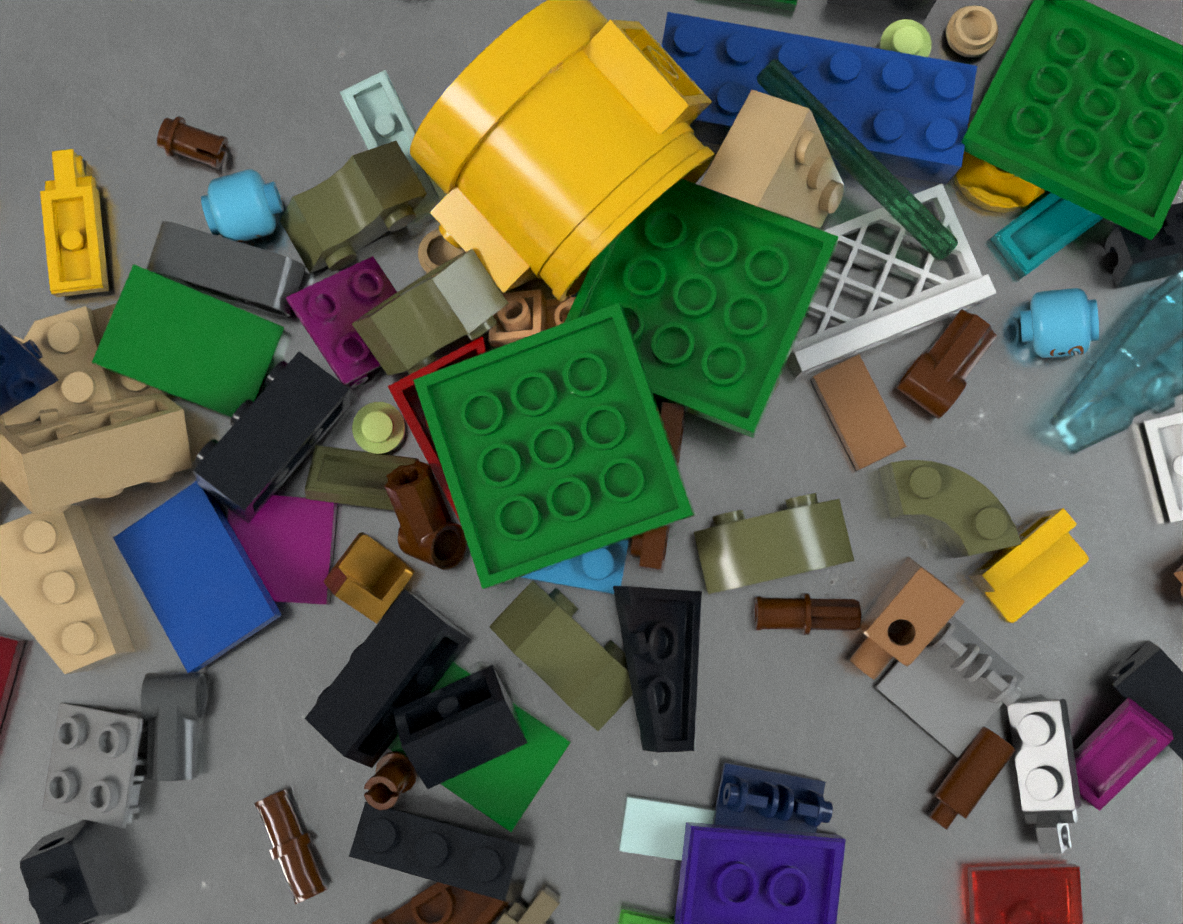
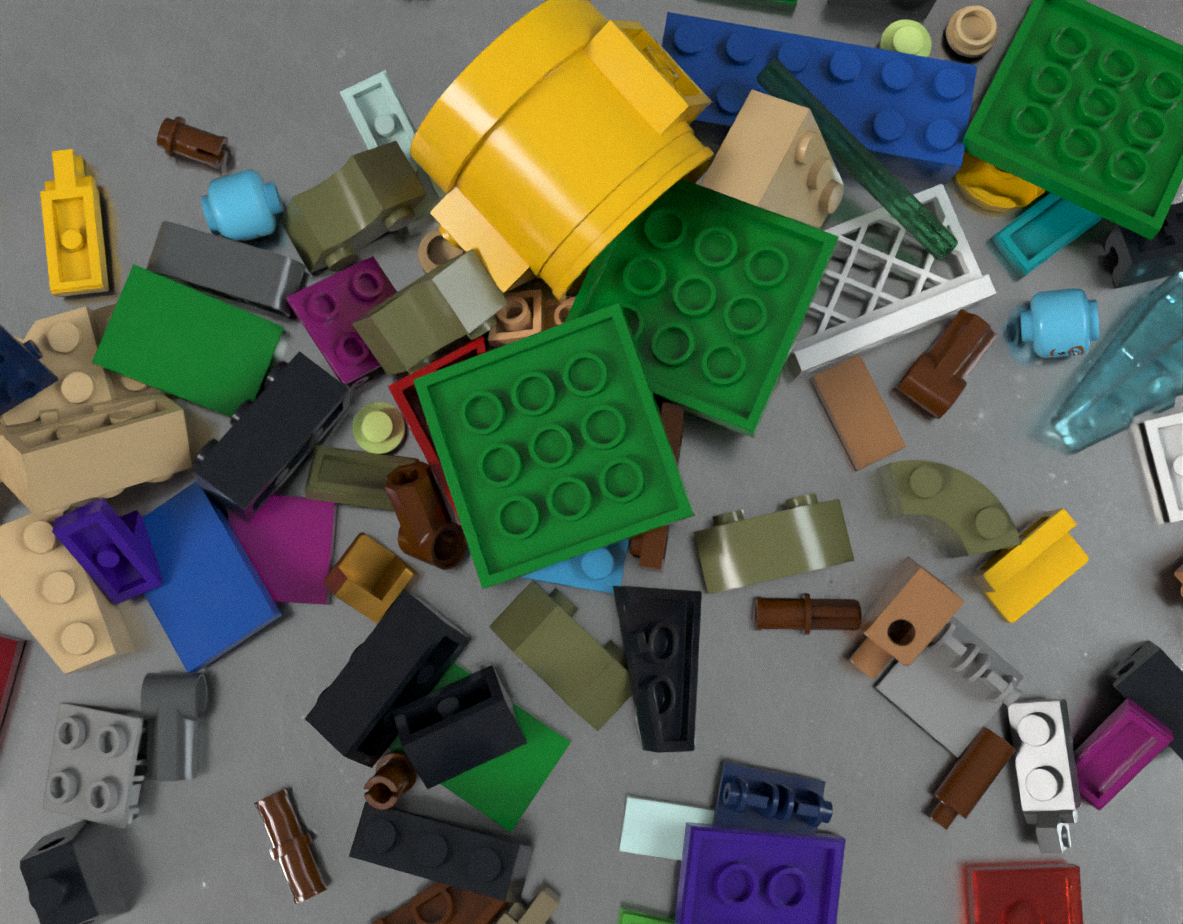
(110, 549): none -> dark purple slope

